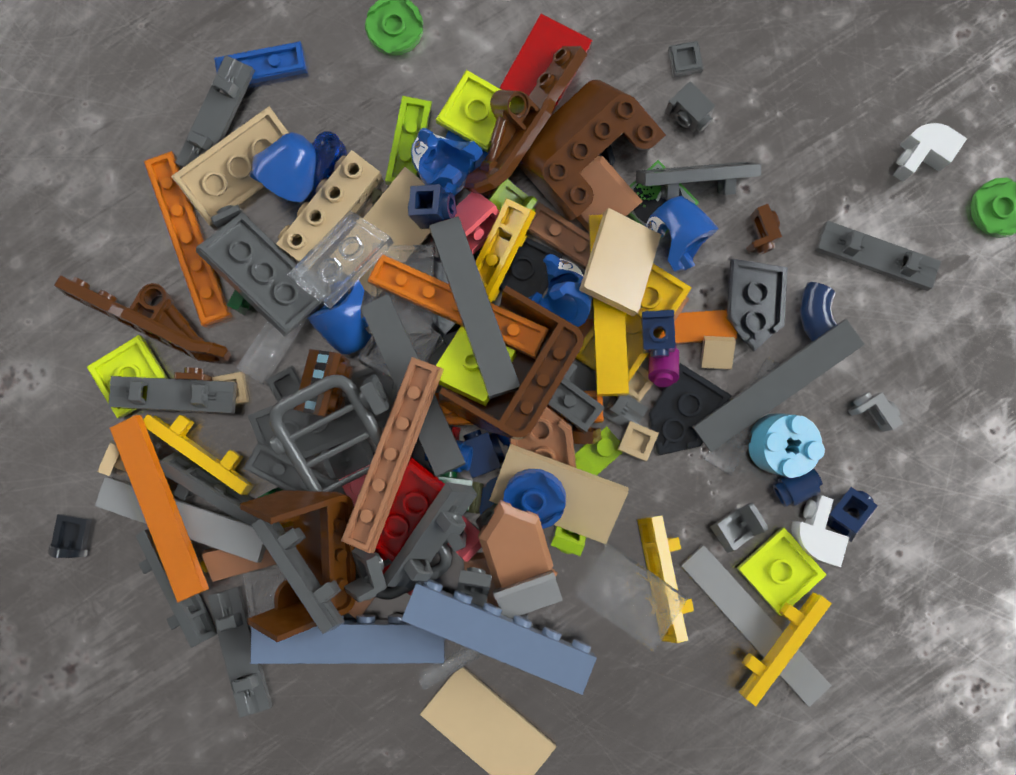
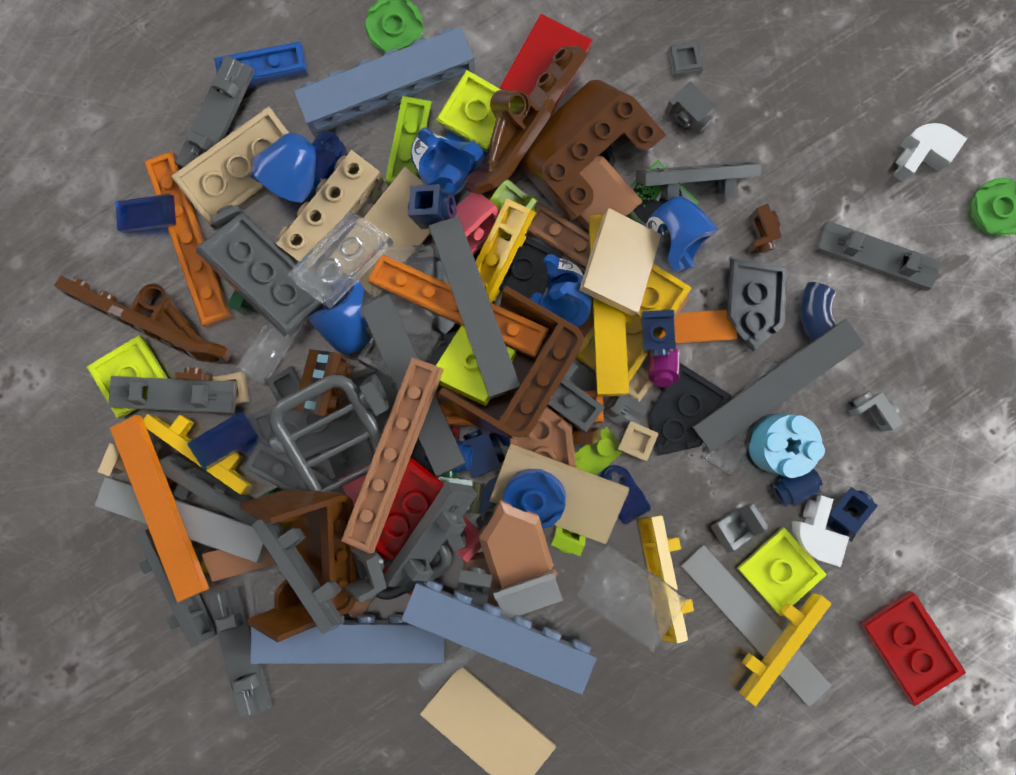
(70, 537): black tile -> none
(145, 213): none -> clear blue tile
(223, 441): none -> clear blue tile
(385, 79): none -> sand blue brick
(635, 502): none -> clear blue piece
(717, 352): tan tile -> none
(912, 648): none -> red tile

